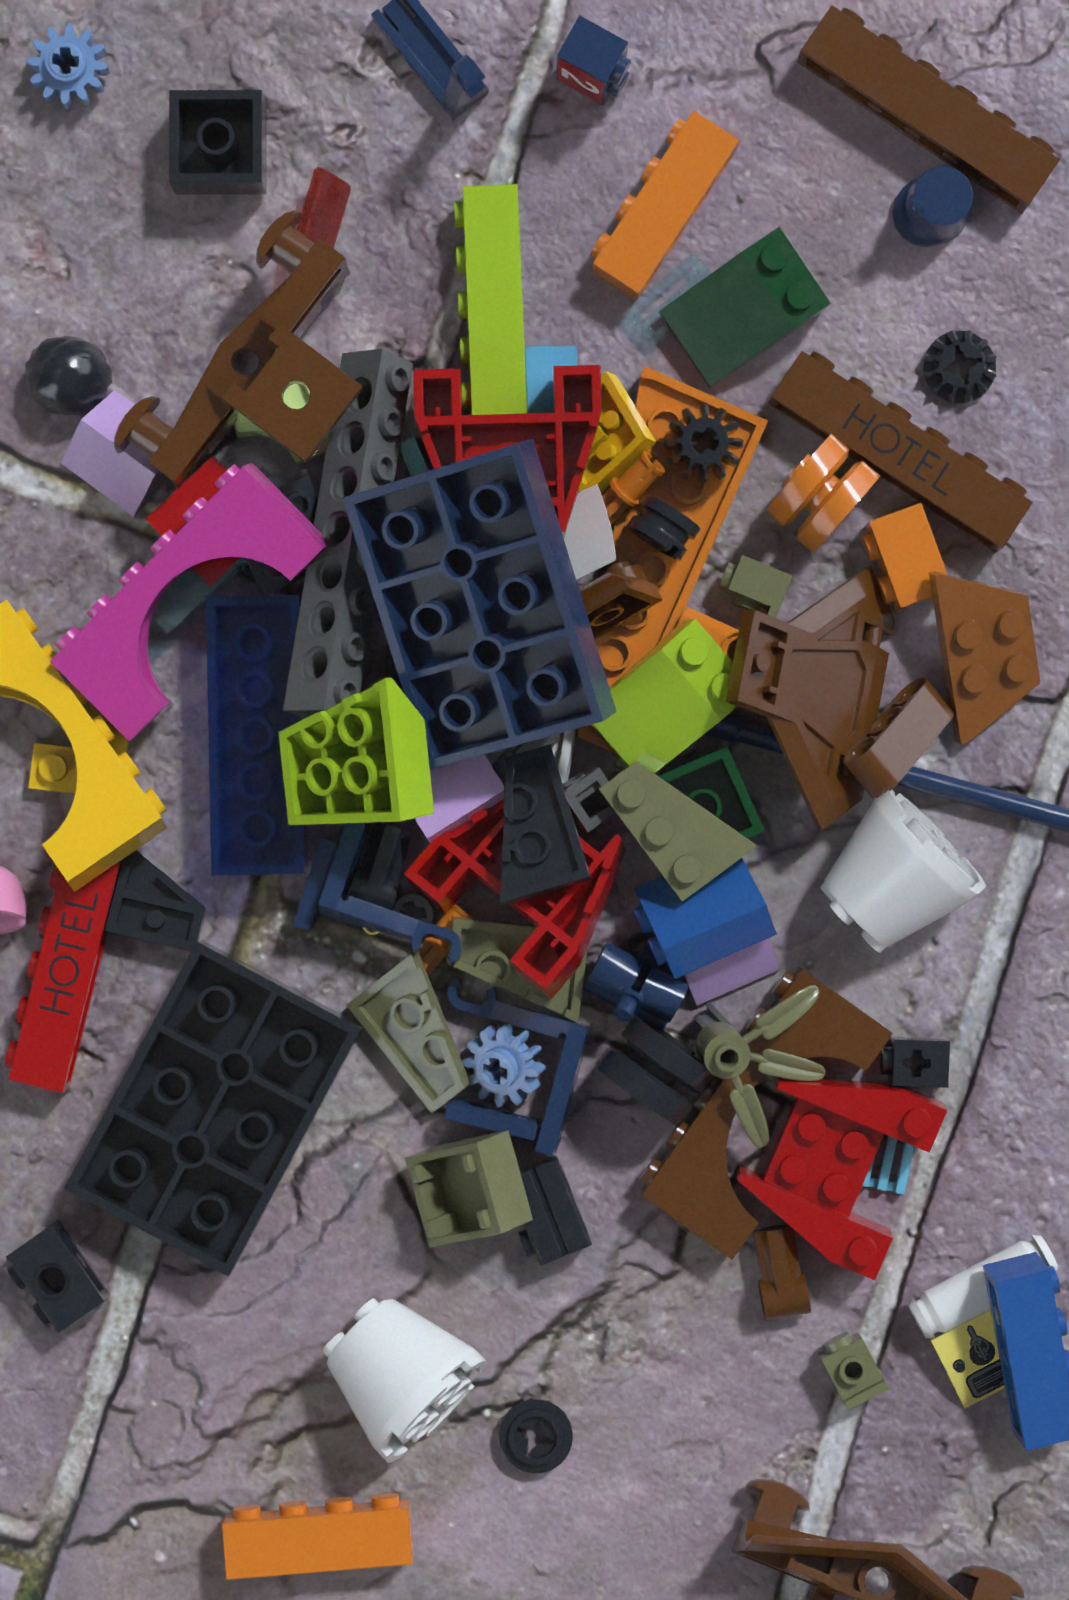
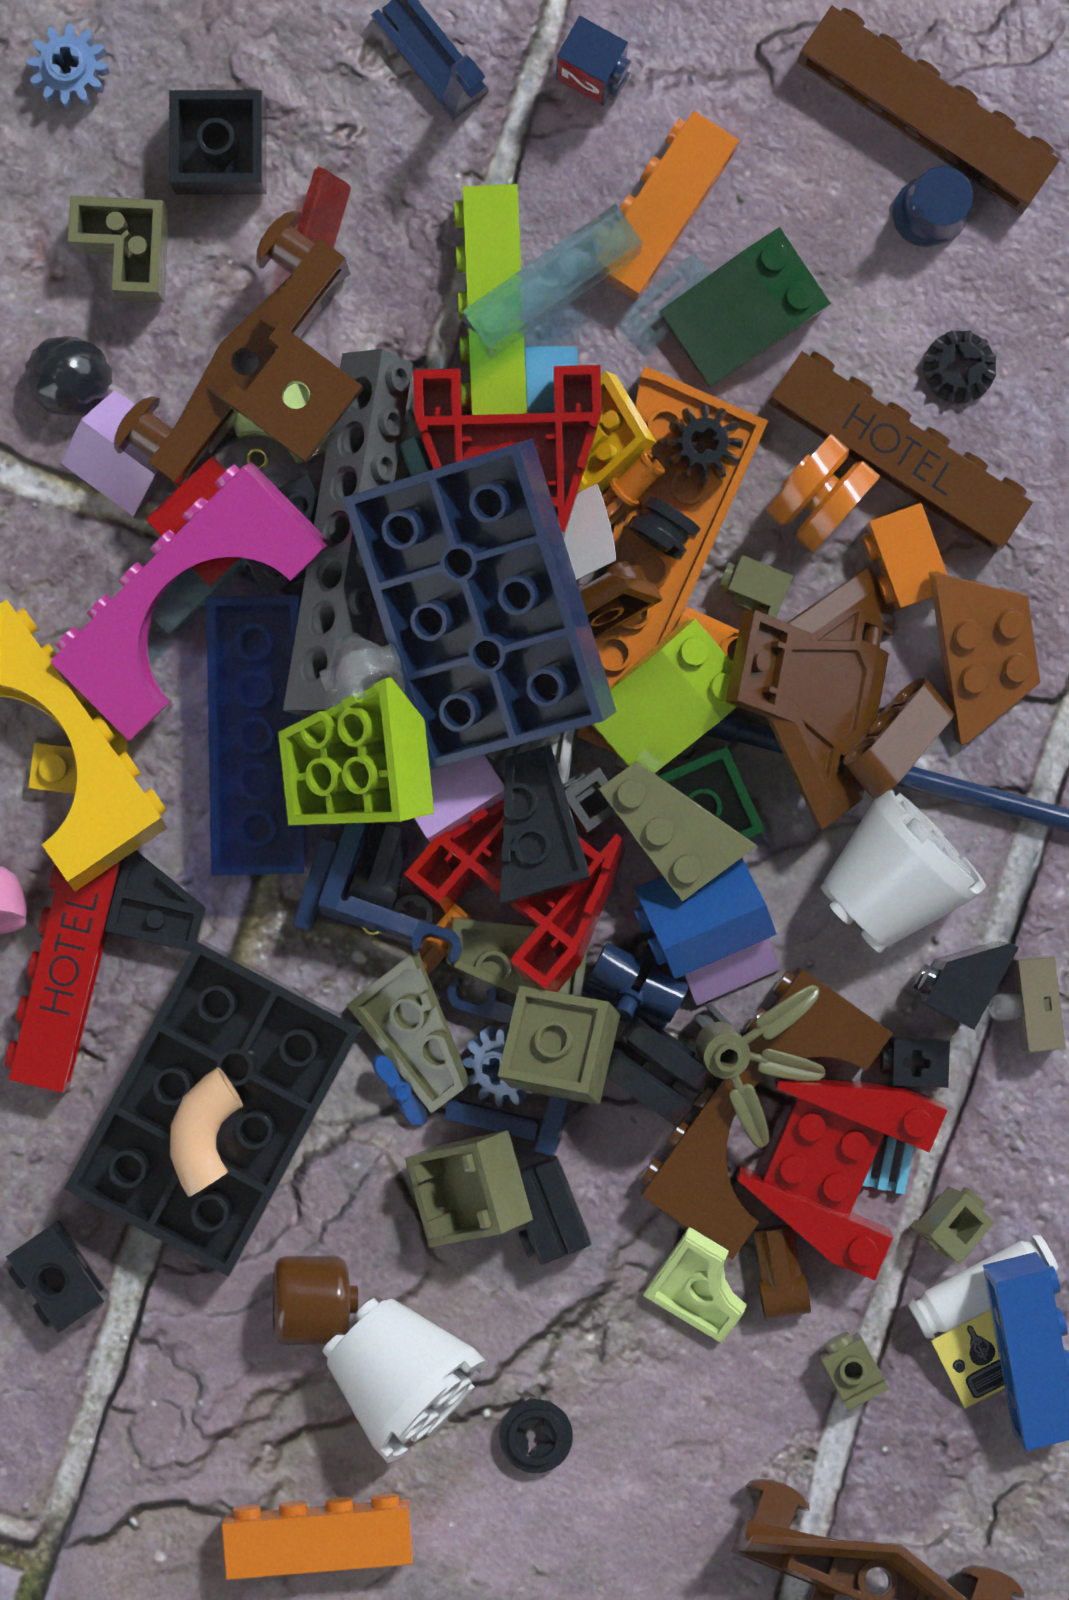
(130, 231): none -> olive brick
(196, 1130): none -> light nougat cylinder
(257, 451): none -> light yellow piece
(311, 1299): none -> reddish brown head
(359, 666): none -> clear helmet
(399, 1090): none -> blue piece
(552, 281): none -> clear light blue brick
(559, 1045): none -> olive container
(695, 1286): none -> yellowish green tile
(954, 1224): none -> olive brick
(964, 981): none -> black slope
(1033, 1004): none -> dark tan piece

